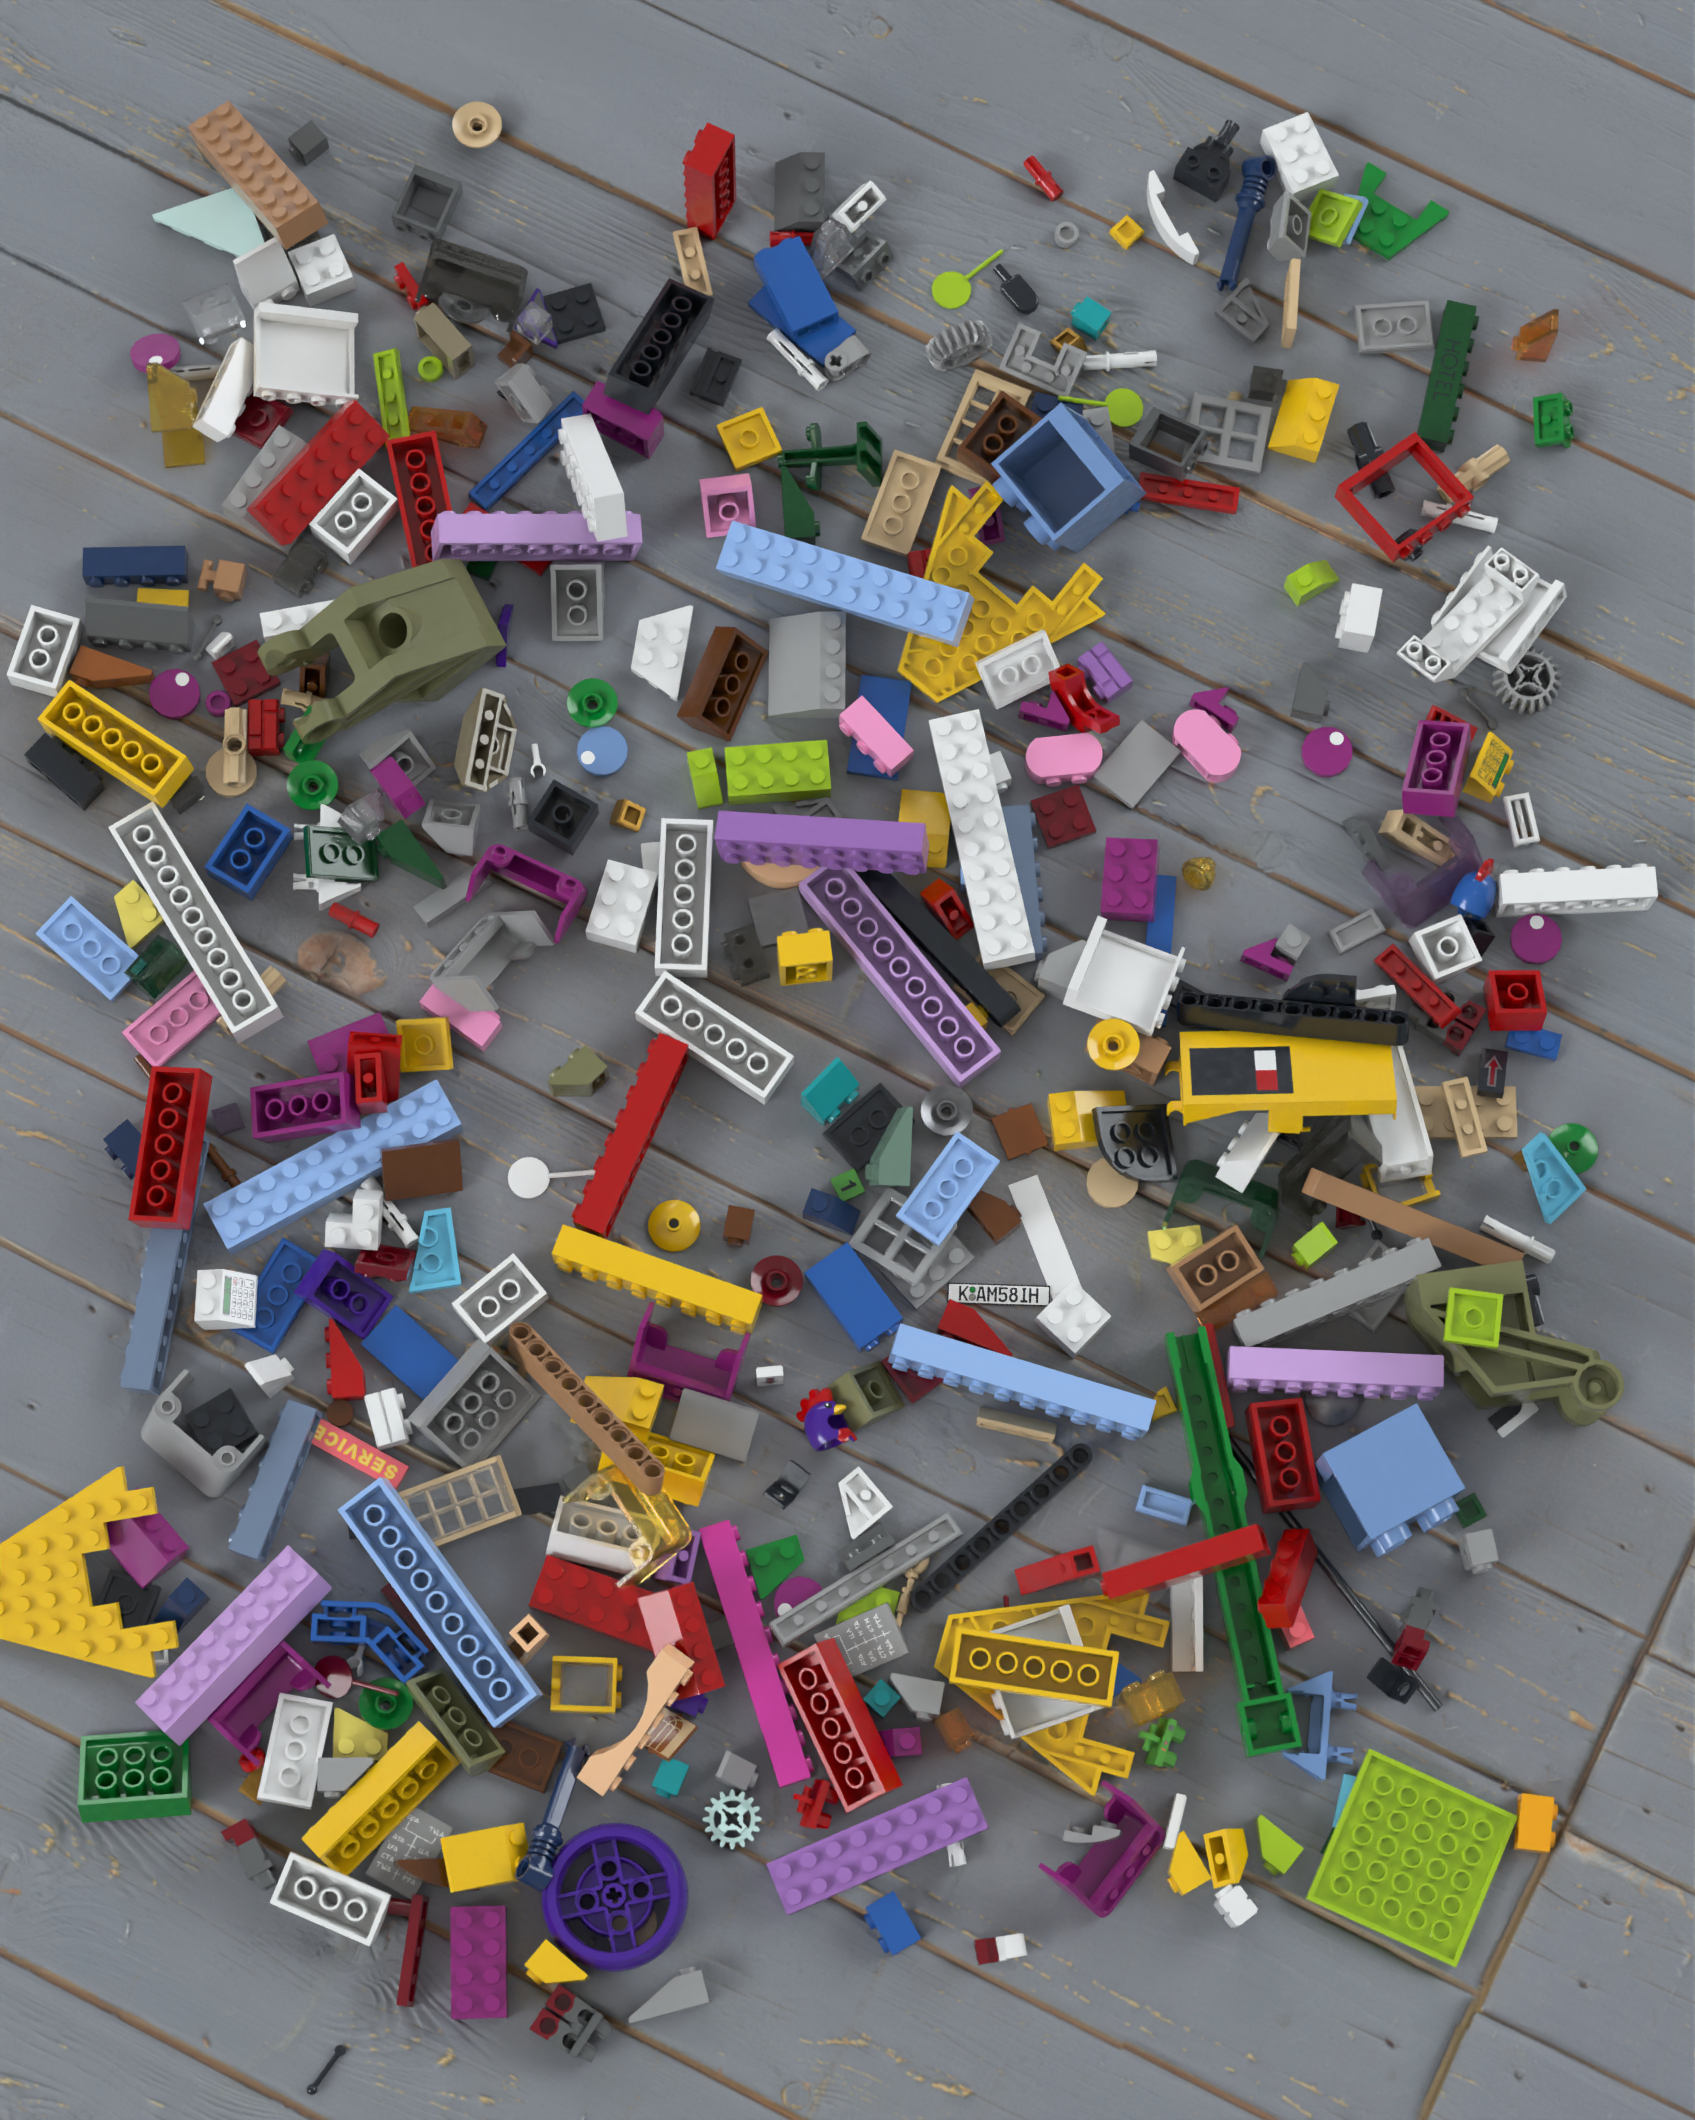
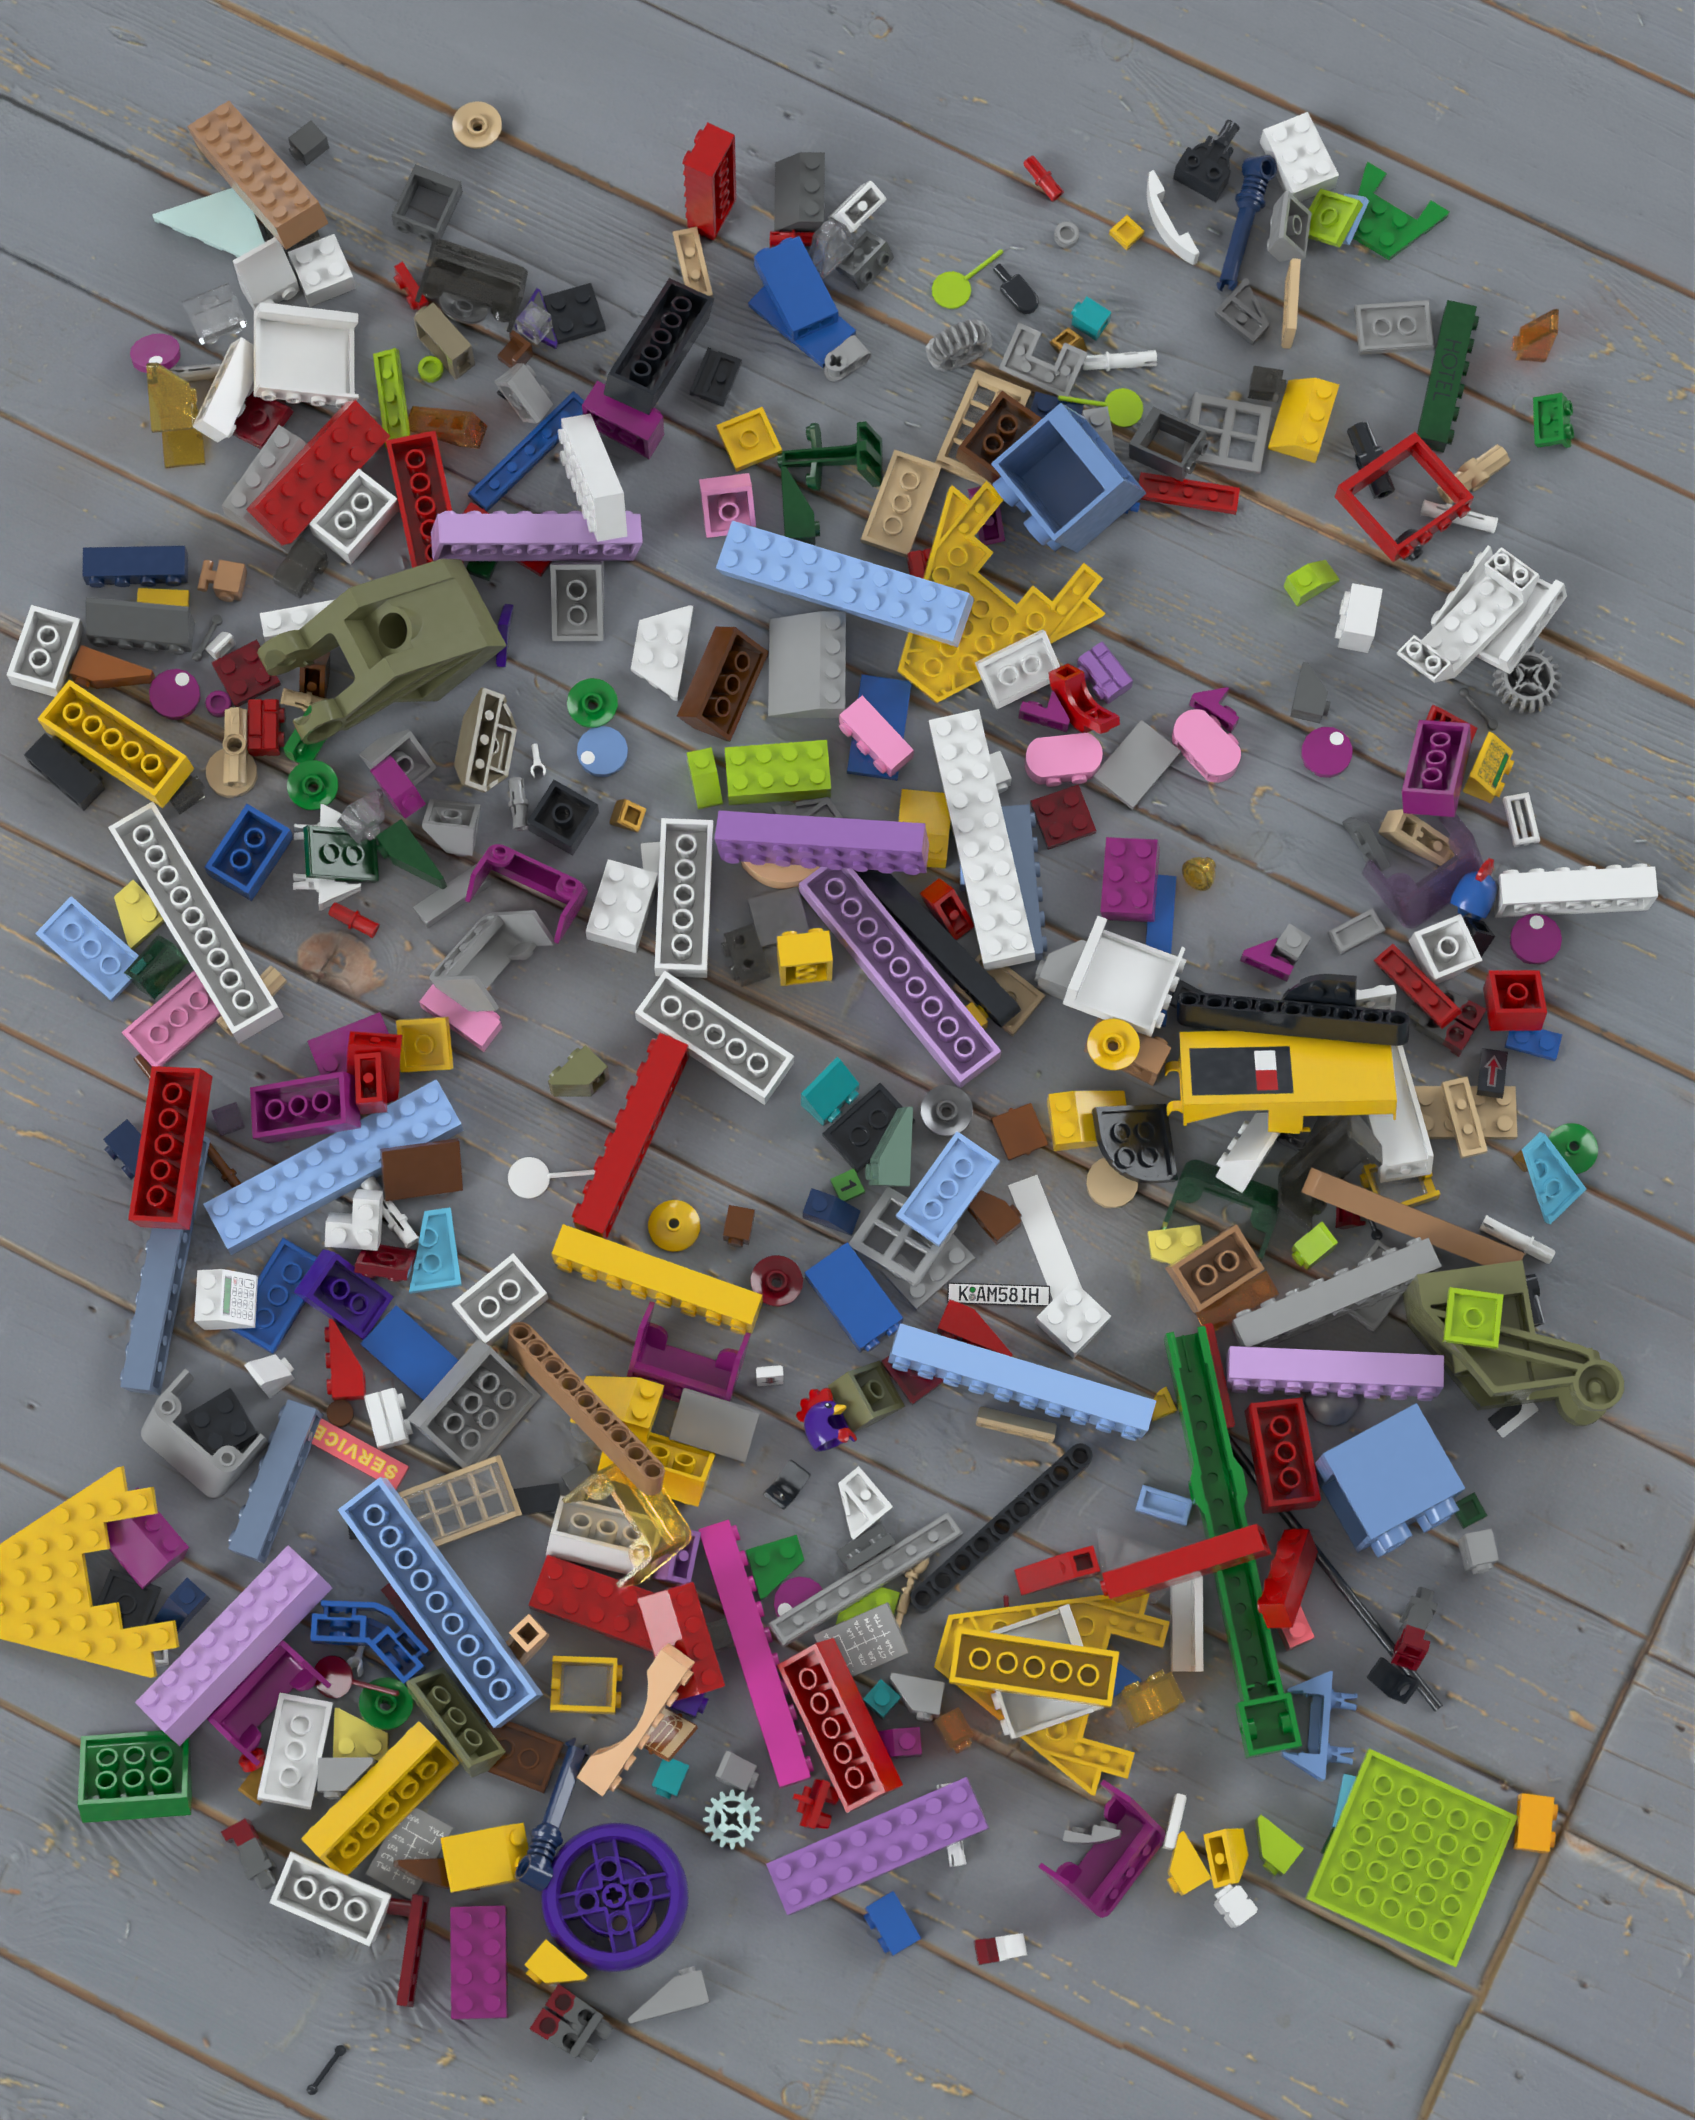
(817, 379): white pin -> none
(1158, 1741): bright green hips -> none

